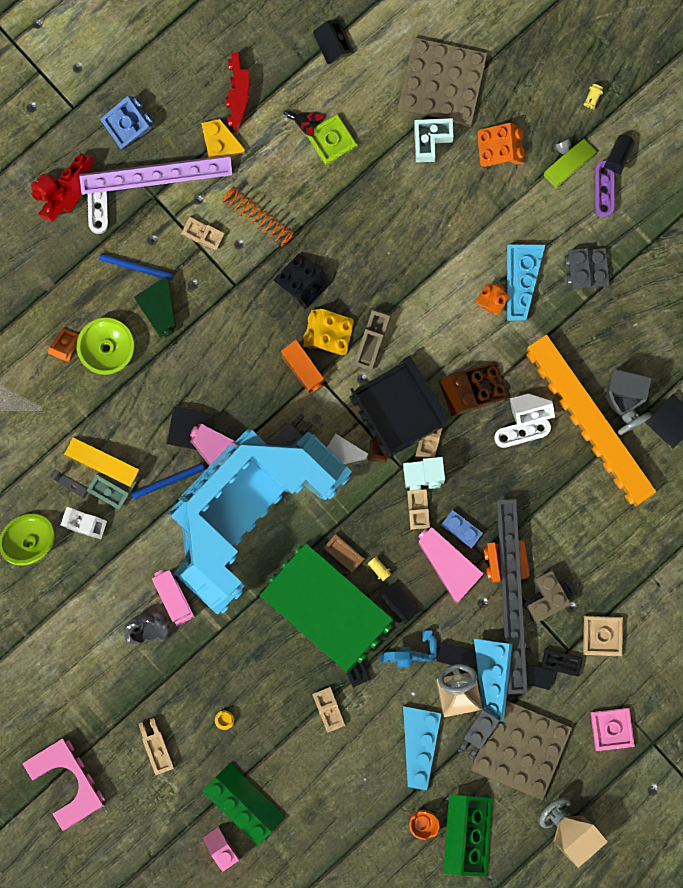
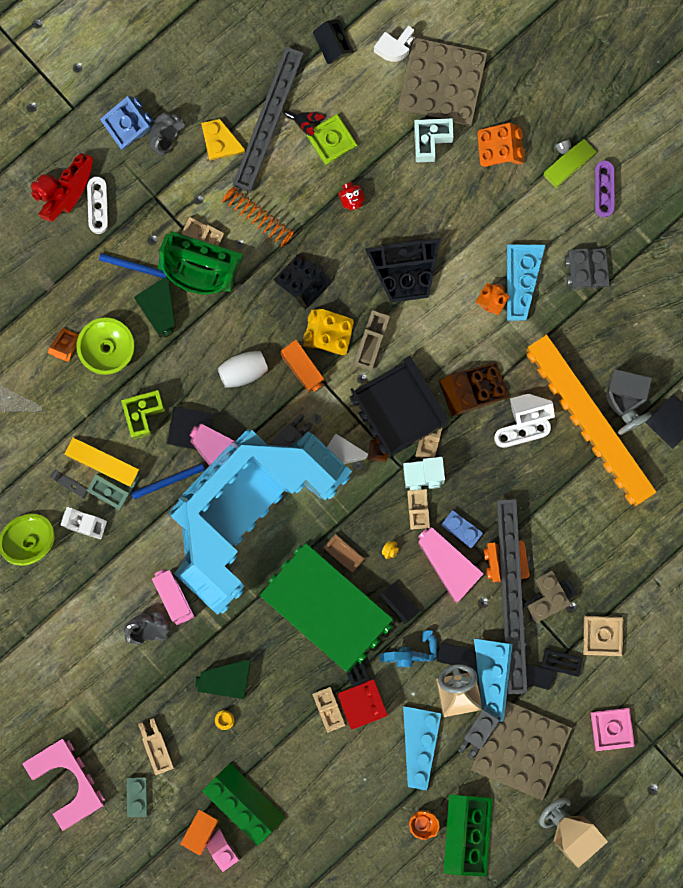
(137, 410): none -> lime brick
(137, 797): none -> sand green plate
(155, 174): lavender plate -> none
(163, 131): none -> dark grey hair
(182, 248): none -> green piece
(199, 832): none -> orange panel
(225, 680): none -> dark green slope
(239, 97): red slope -> none
(242, 369): none -> white piece
(268, 119): none -> dark grey plate
(351, 196): none -> red head
(362, 704): none -> red bracket
(377, 566): light yellow pin -> none
(390, 550): none -> yellow plate
(393, 49): none -> white brick
(405, 267): none -> black wedge
(593, 96): light yellow pin -> none
(619, 154): black brick -> none

